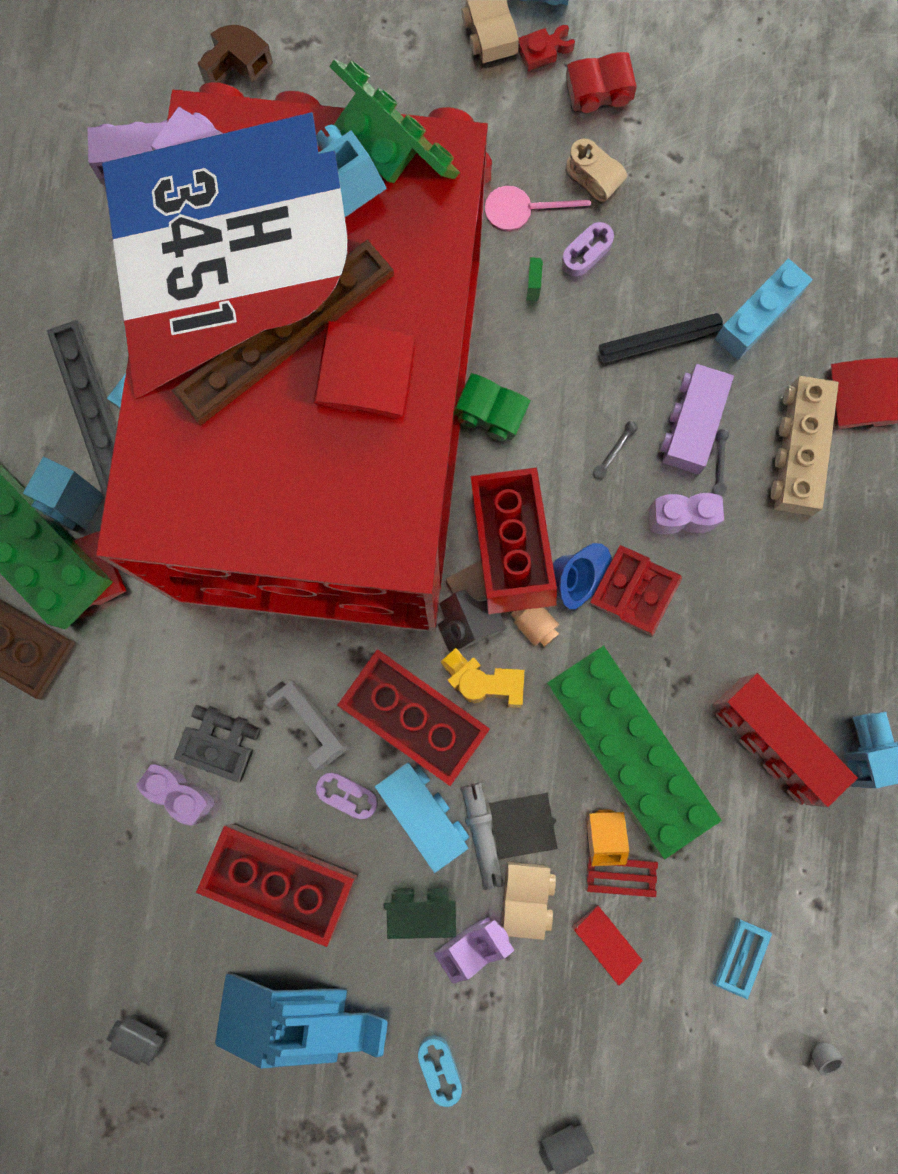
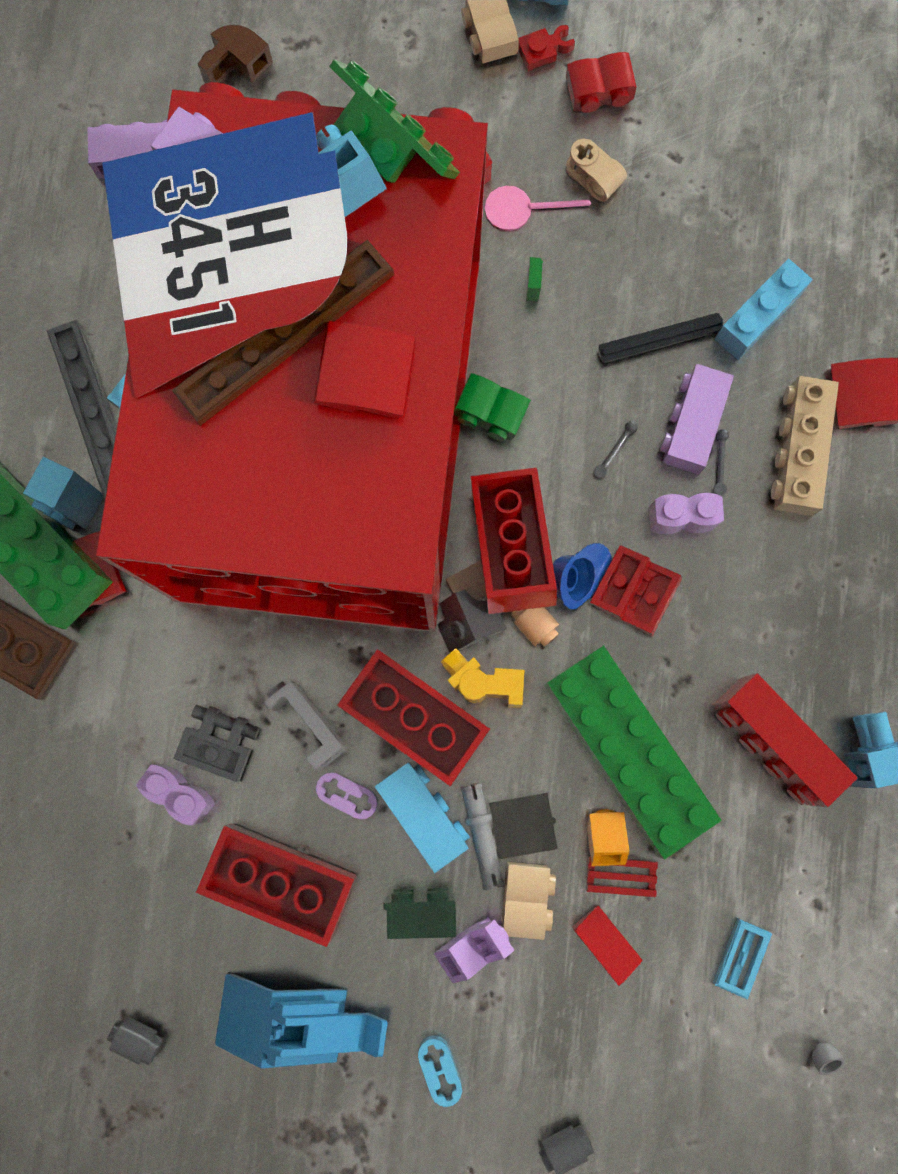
(592, 254): lavender beam -> none

